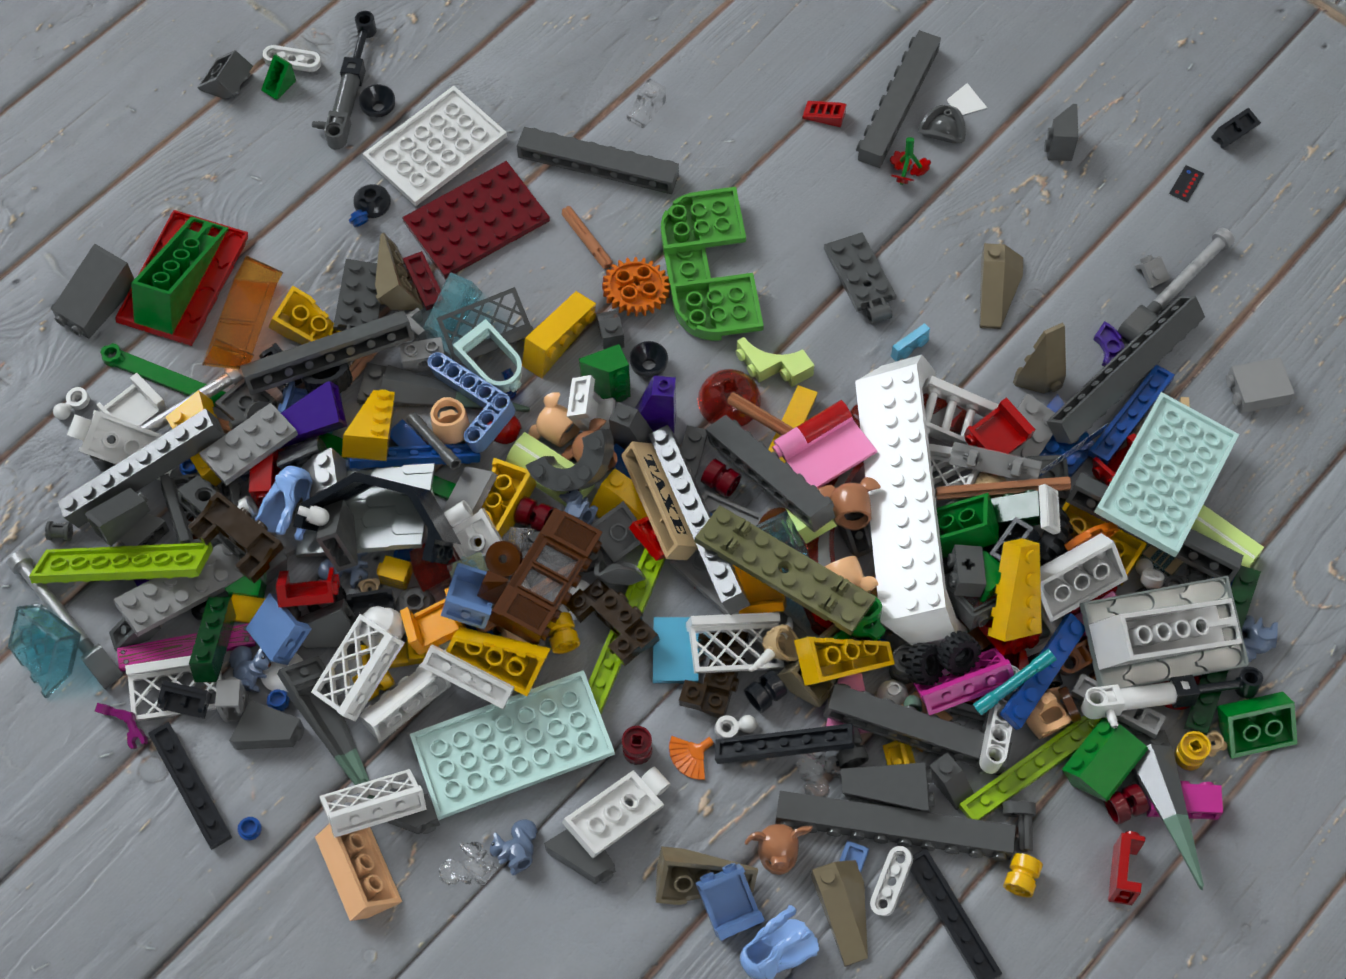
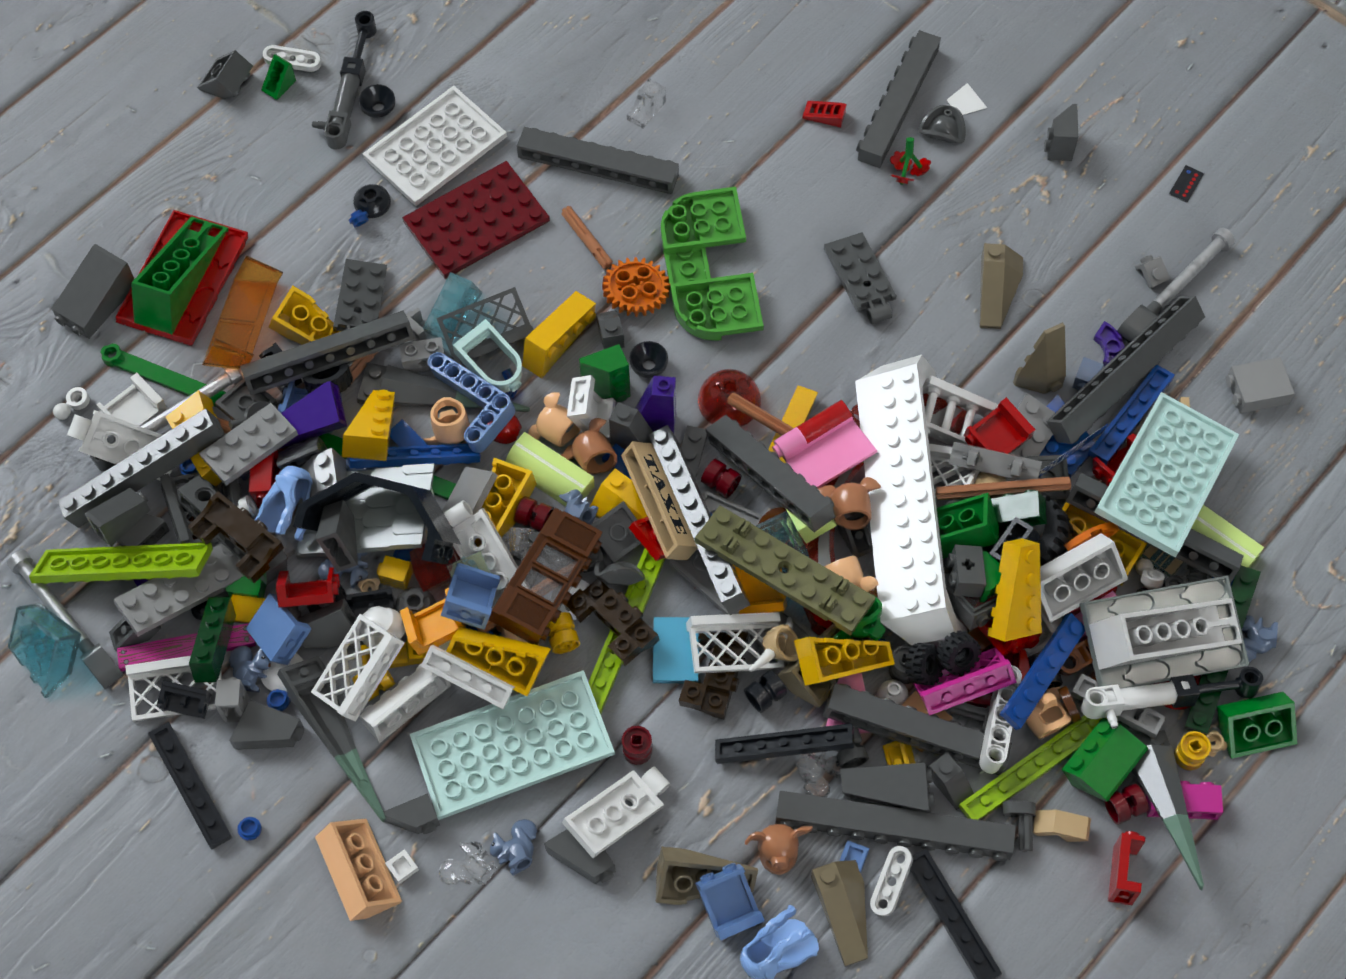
(59, 530): dark grey bush -> none
(129, 718): magenta piece -> none
(315, 515): white cylinder -> none
(371, 812): white fence -> none
(393, 279): dark tan wedge -> none
(402, 866): none -> white plate
(423, 279): dark red plate -> none
(446, 454): dark grey piece -> none
(492, 587): reddish brown slope -> none
(494, 555): reddish brown piece -> none
(588, 471): dark grey brick -> none
(689, 756): orange hand -> none
(746, 724): white plate -> none
(762, 365): yellowish green arch -> none
(906, 345): medium azure plate -> none
(913, 701): sand green hinge -> none
(1022, 875): yellow wheel -> none
(1036, 665): teal piece -> none
(1049, 509): white tile -> none
(1064, 824): none -> tan slope
(1086, 372): none -> sand blue brick
(1236, 127): black hinge -> none

